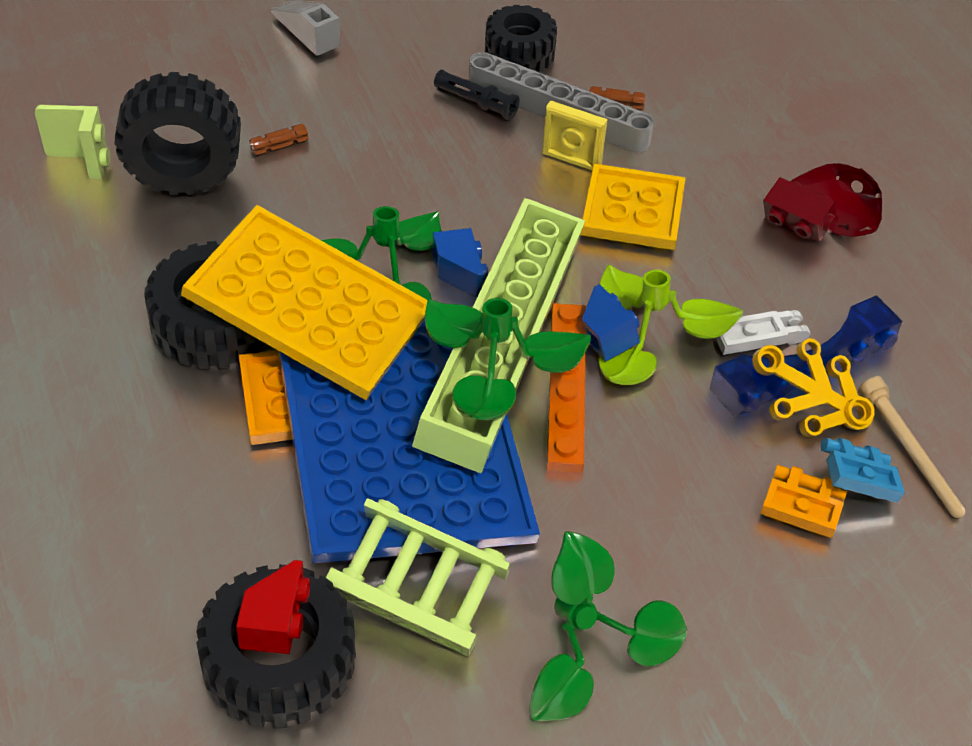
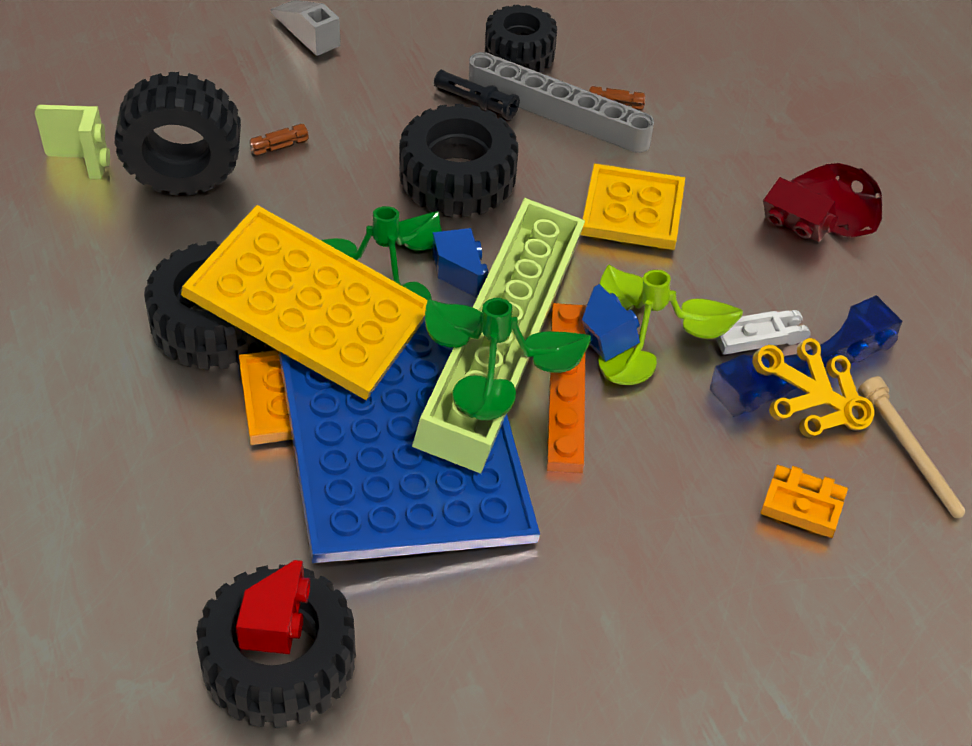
(421, 615): yellowish green fence -> none
(452, 185): none -> black tyre
(573, 135): light yellow tile -> none
(578, 573): green plant -> none
(862, 470): dark azure plate -> none

